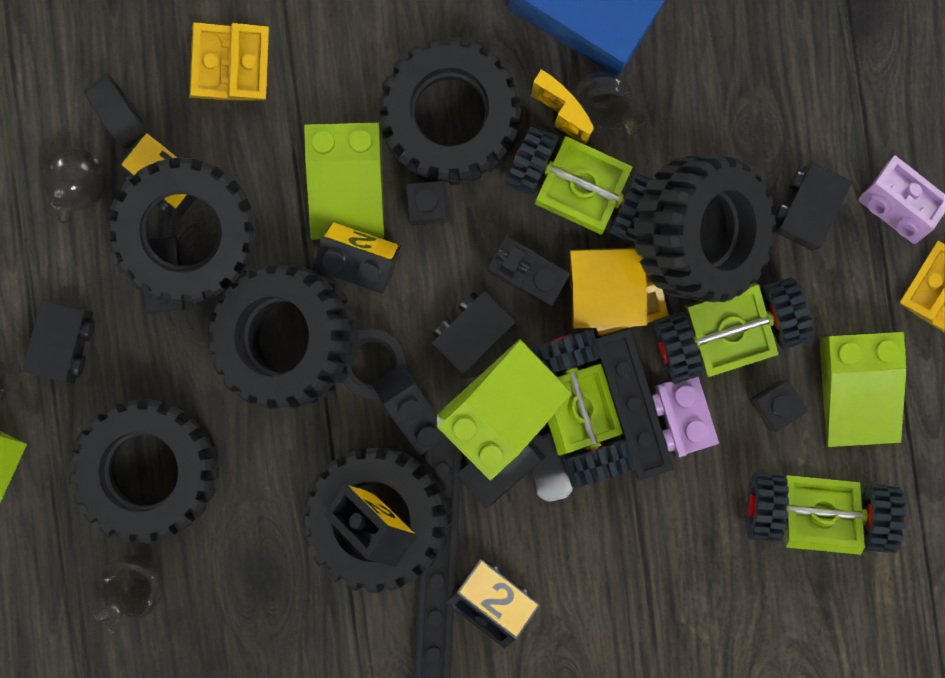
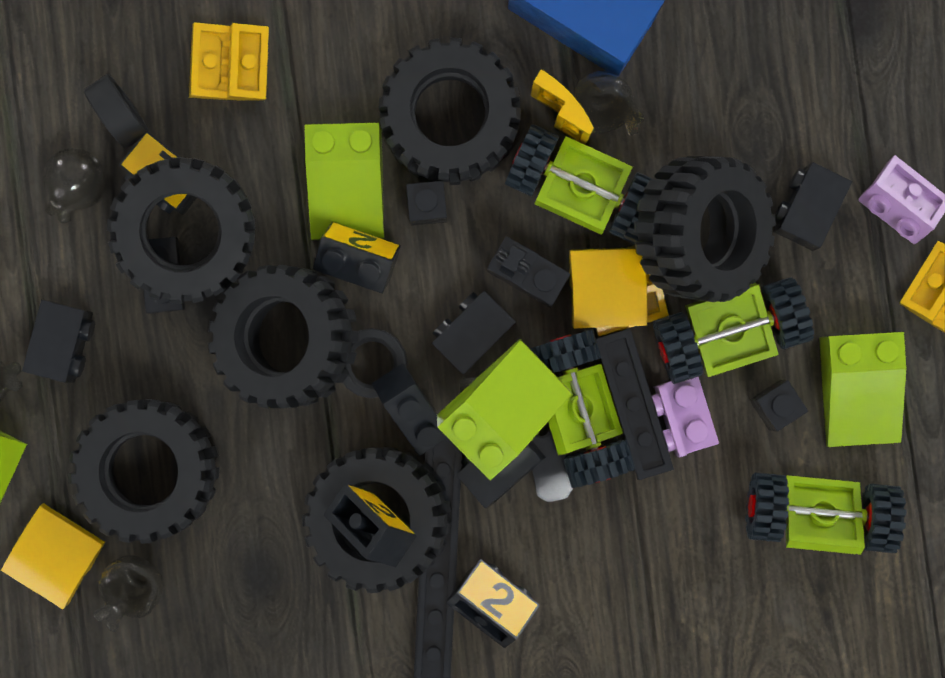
(52, 556): none -> yellow slope

